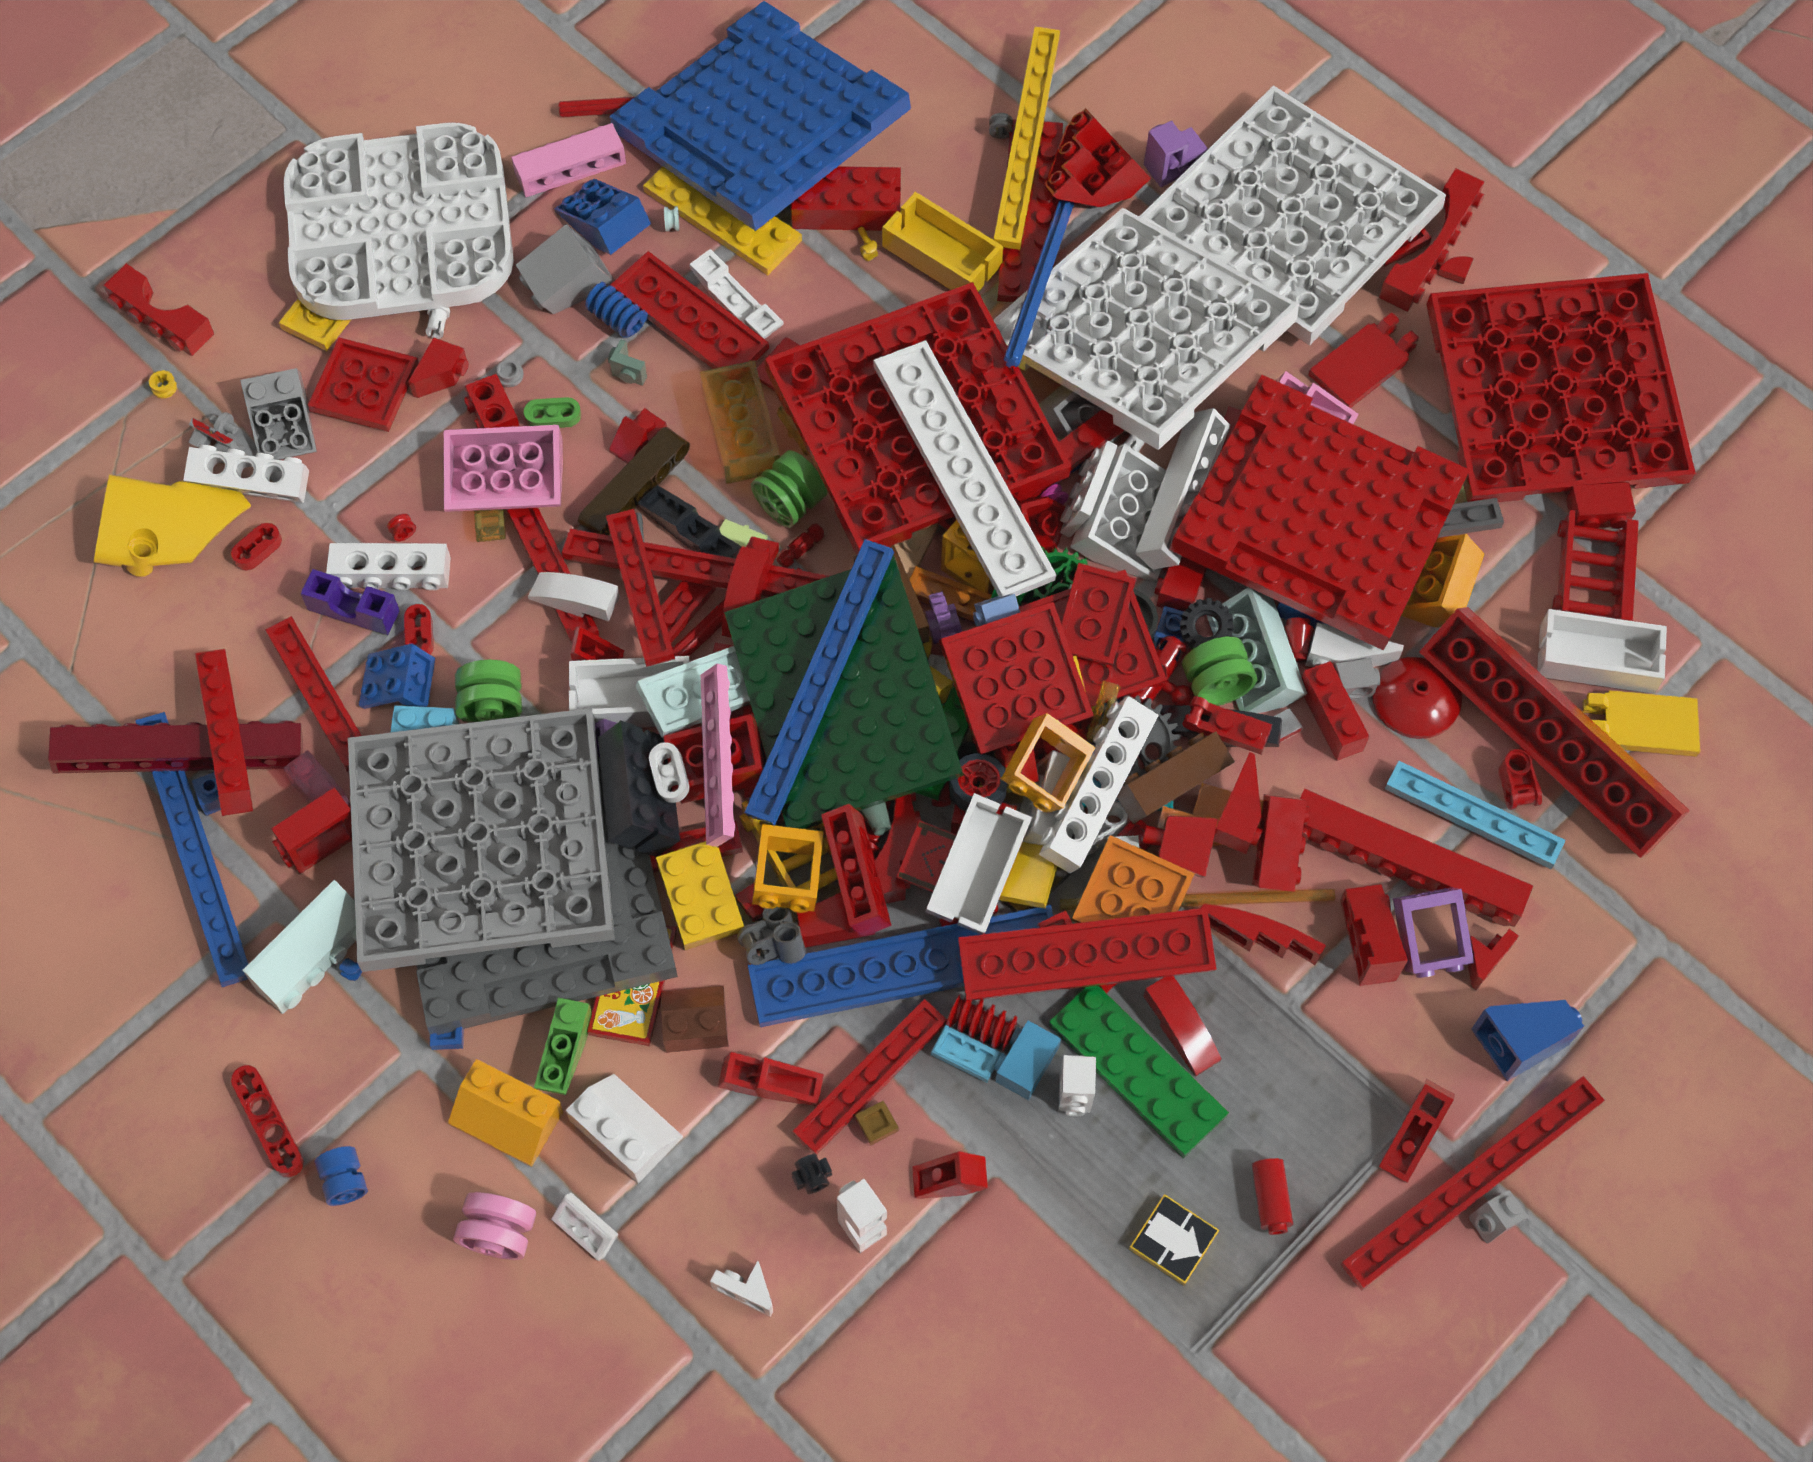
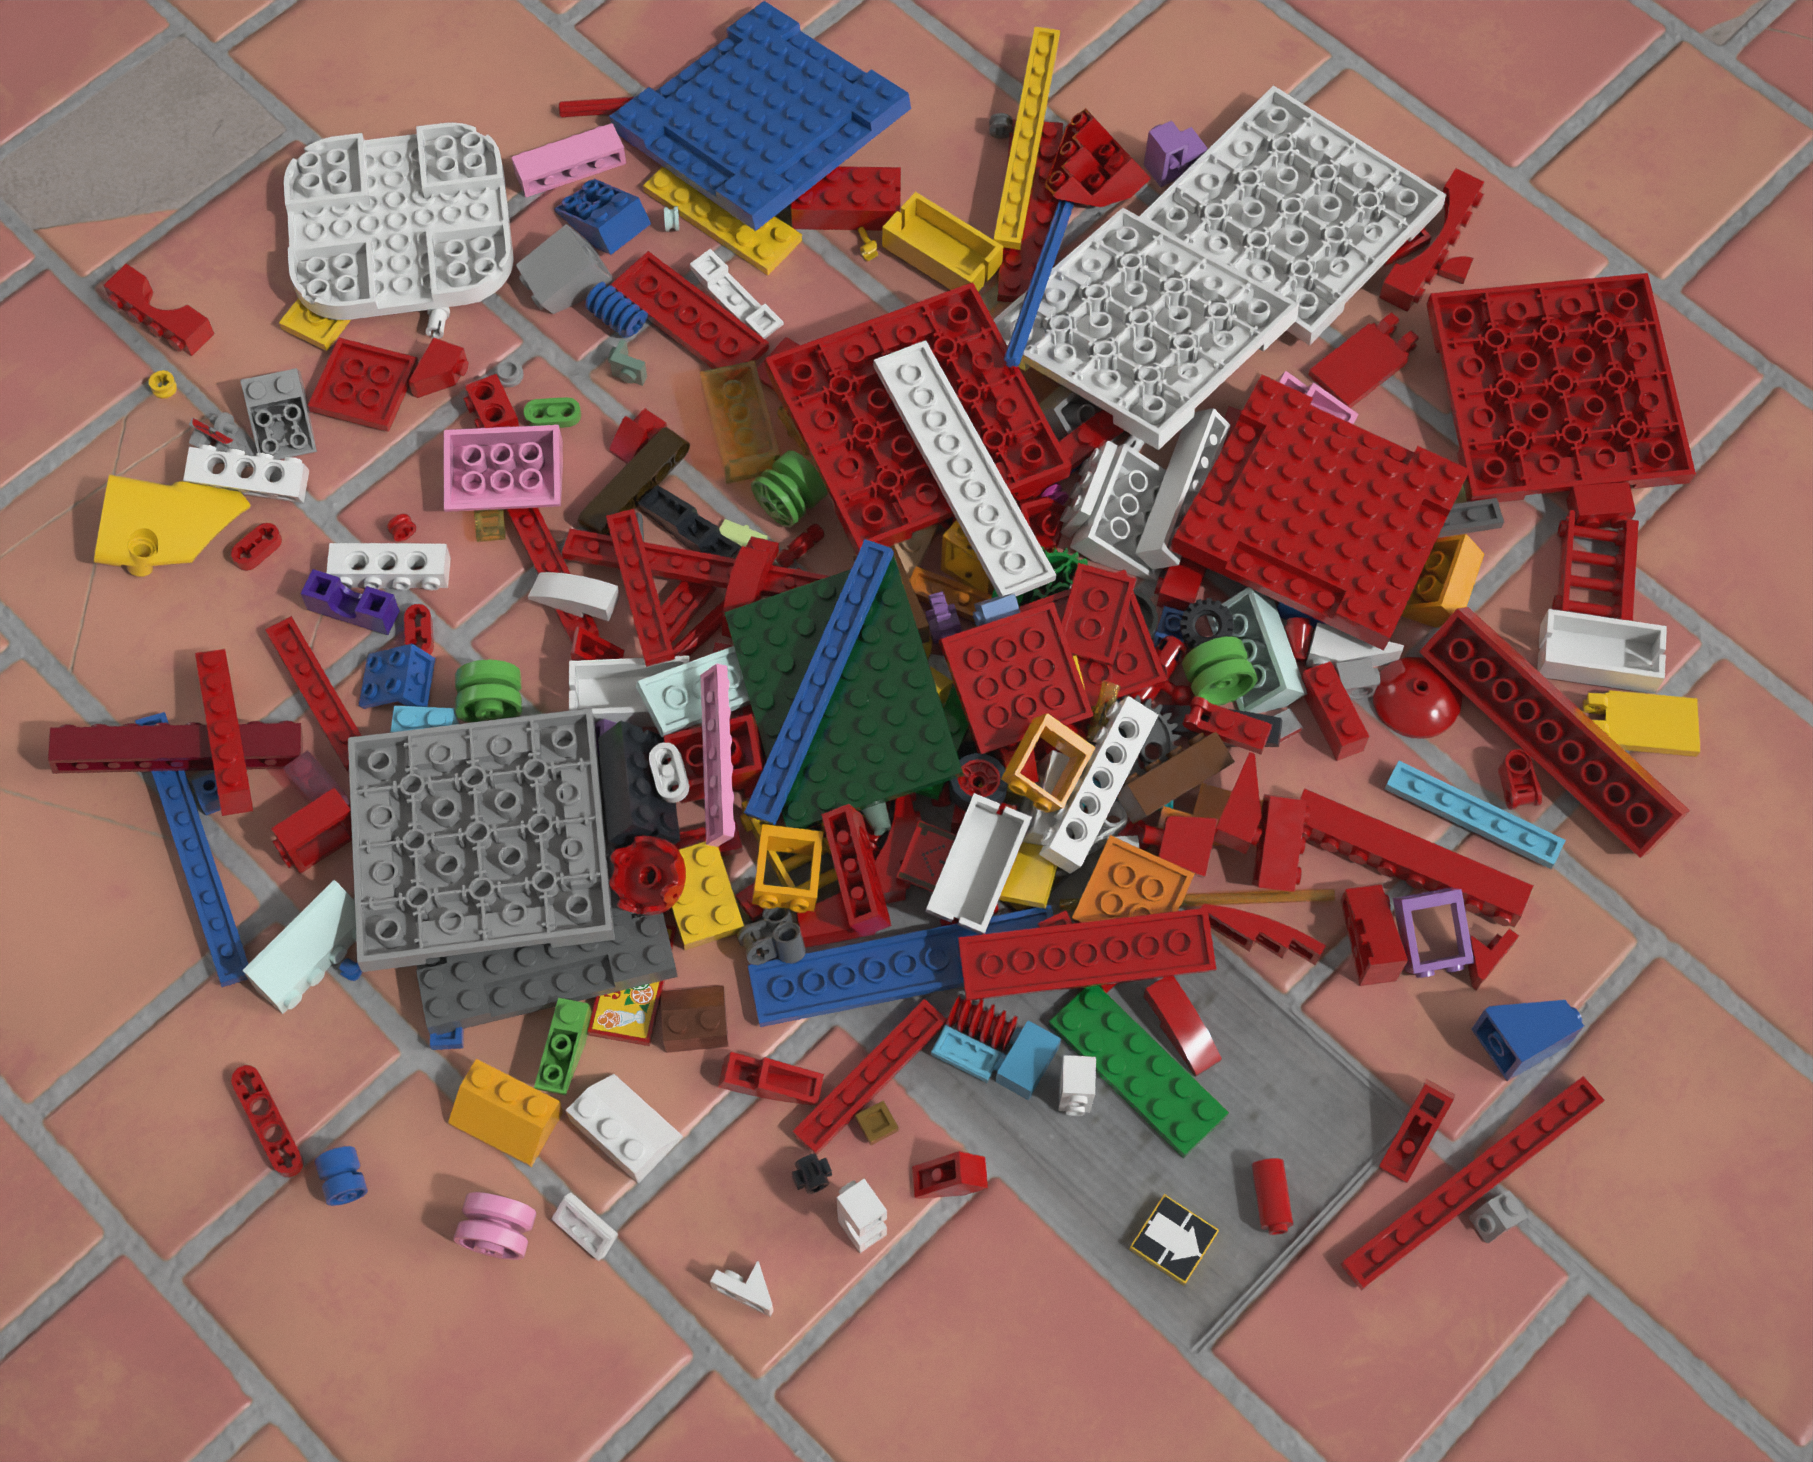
(631, 873): none -> red plate

